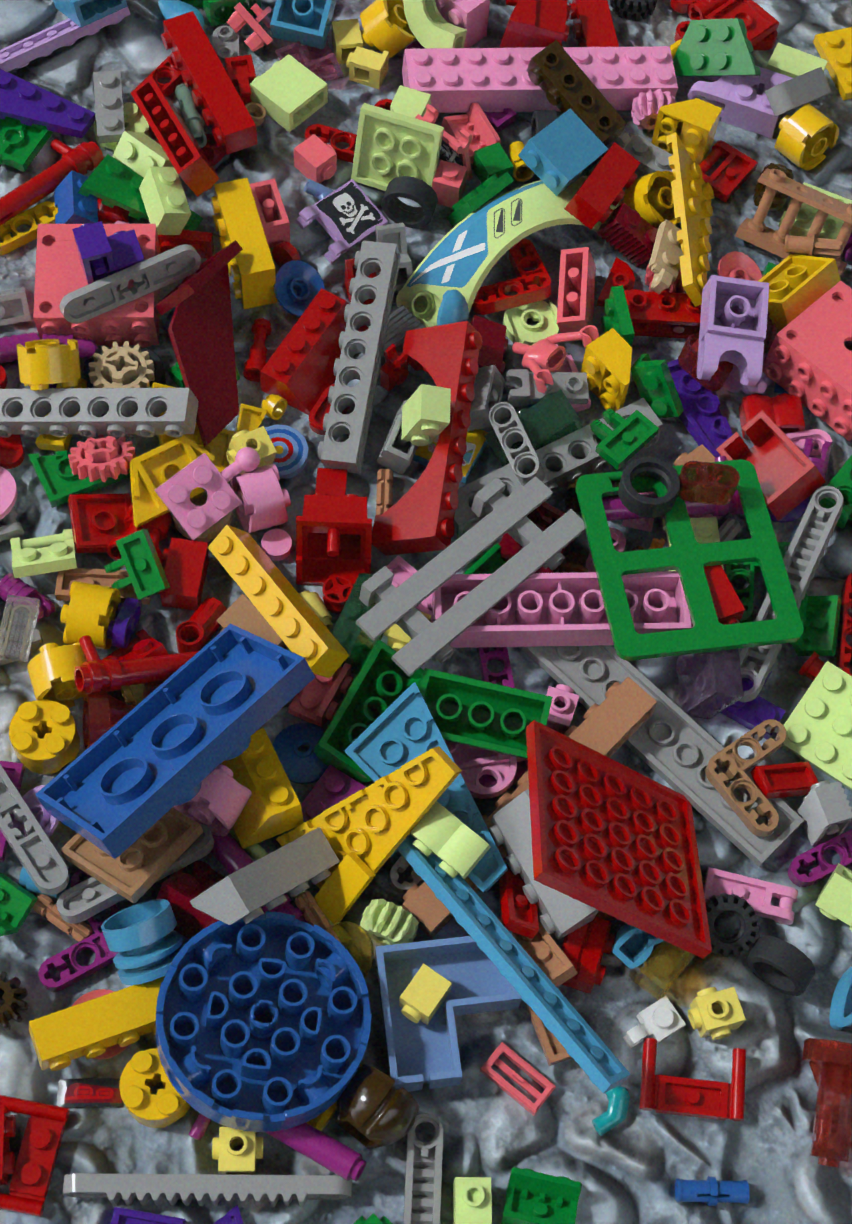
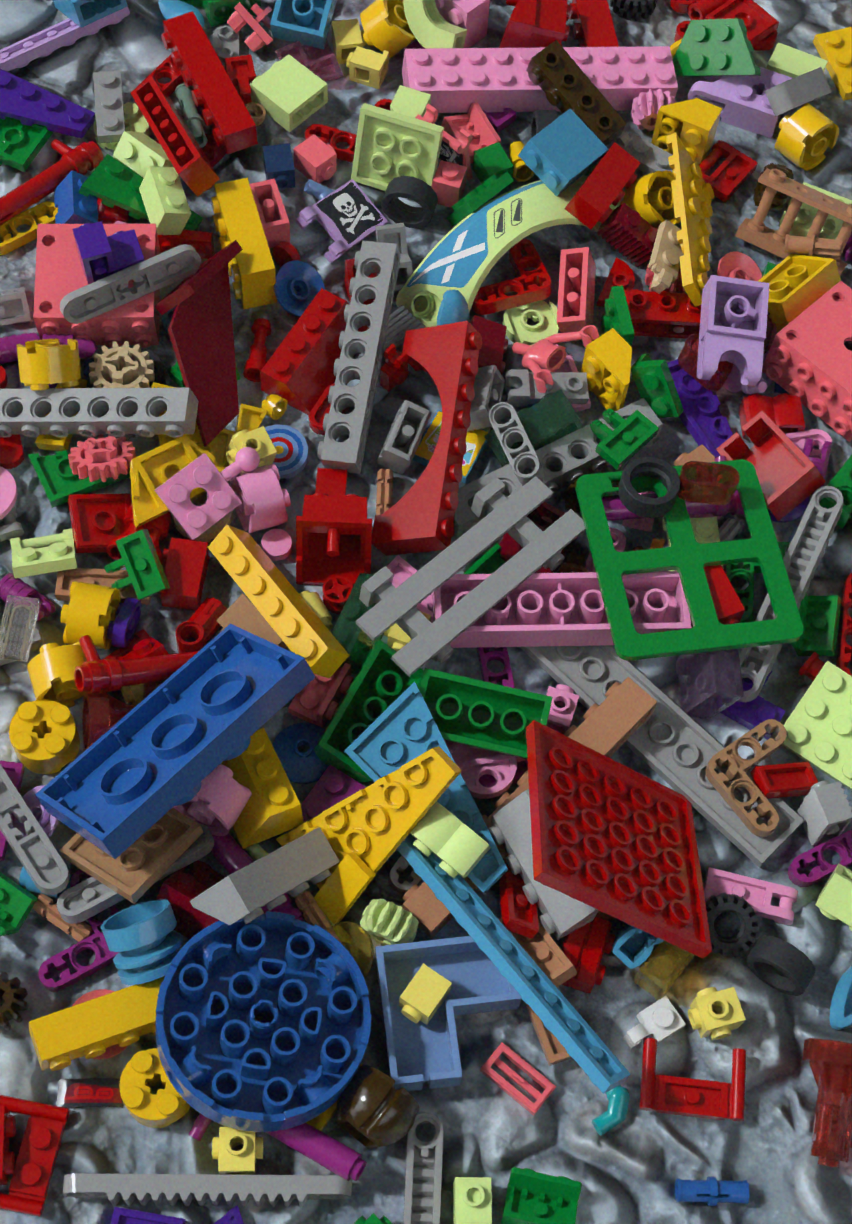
(279, 165): none -> dark blue brick
(426, 414): yellowish green brick -> none

